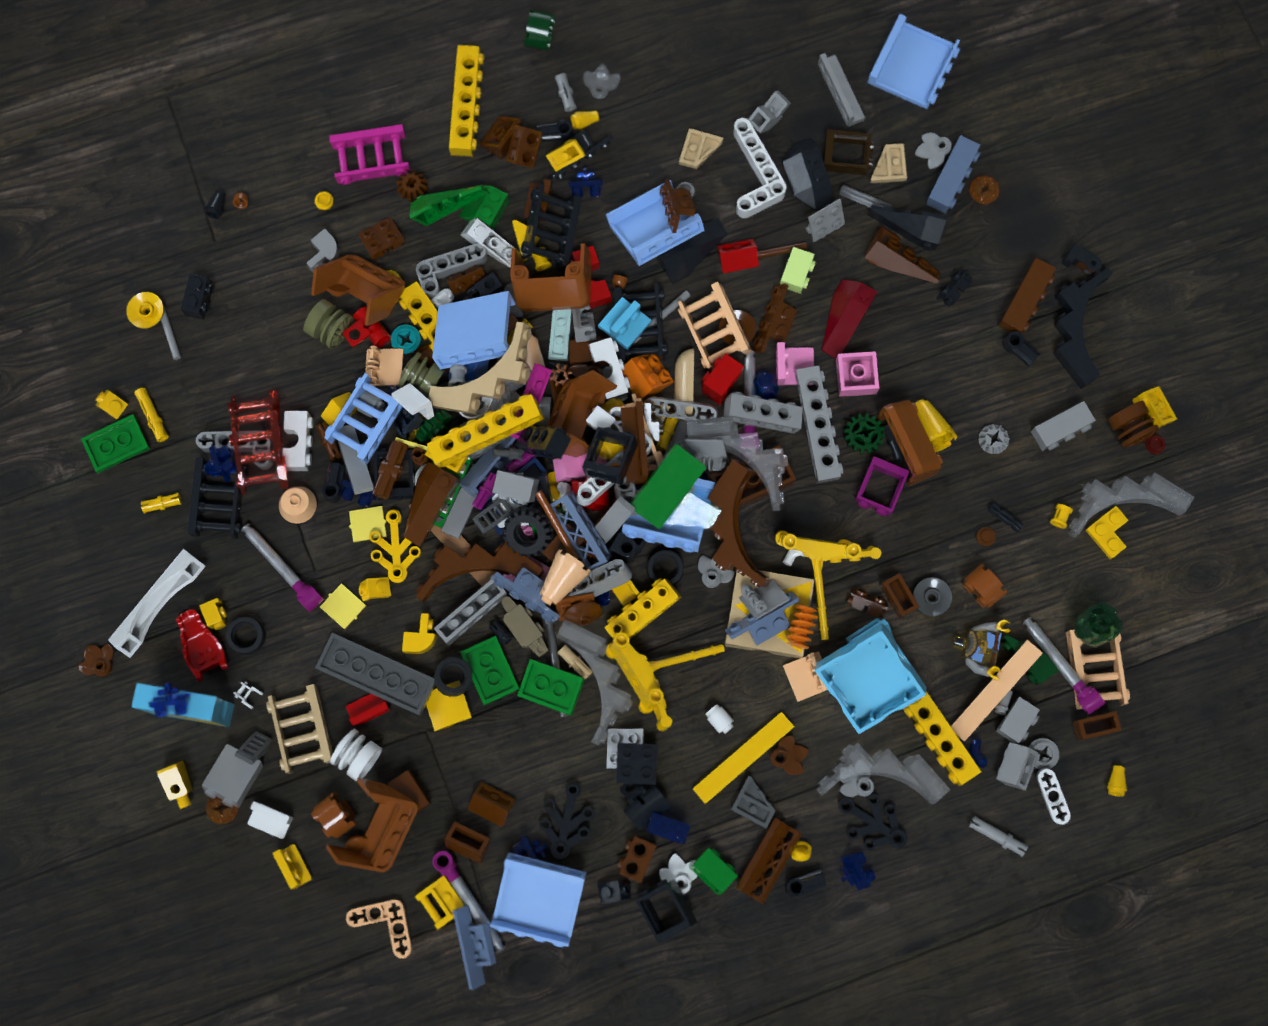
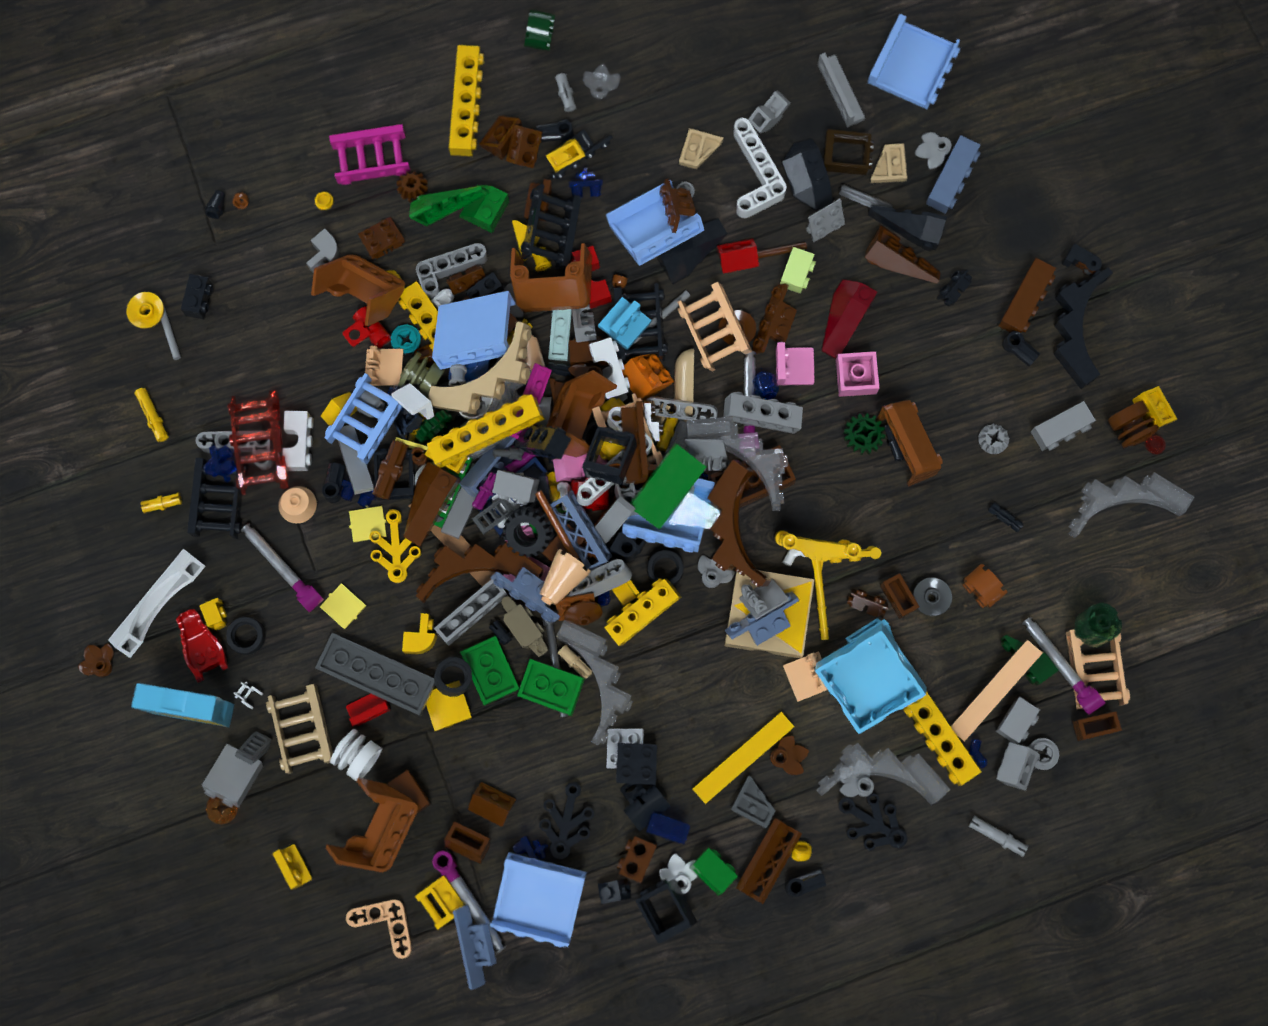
(111, 404): yellow bracket -> none
(115, 443): green plate -> none
(176, 775): yellow torso -> none
(179, 701): clear blue hips -> none
(269, 820): white panel -> none
(327, 323): olive wheel -> none
(331, 448): reddish brown pin -> none
(334, 816): dark orange brick -> none
(374, 588): yellow bracket -> none
(495, 245): white slope -> none
(556, 374): dark orange gear -> none
(583, 119): yellow cone -> none
(600, 418): white panel -> none
(641, 676): yellow piece -> none
(719, 382): red brick -> none
(720, 719): white brick -> none
(801, 626): orange piece -> none
(822, 472): light grey brick -> none
(854, 871): clear blue hips -> none
(890, 470): magenta window -> none
(936, 427): yellow cone -> none
(982, 647): torso -> none
(986, 536): reddish brown plate -> none
(987, 197): clear orange gear -> none
(1002, 706): light grey pin -> none
(1053, 811): white beam -> none
(1061, 516): yellow bush -> none
(1104, 532): yellow plate -> none
(1117, 782): yellow cone -> none

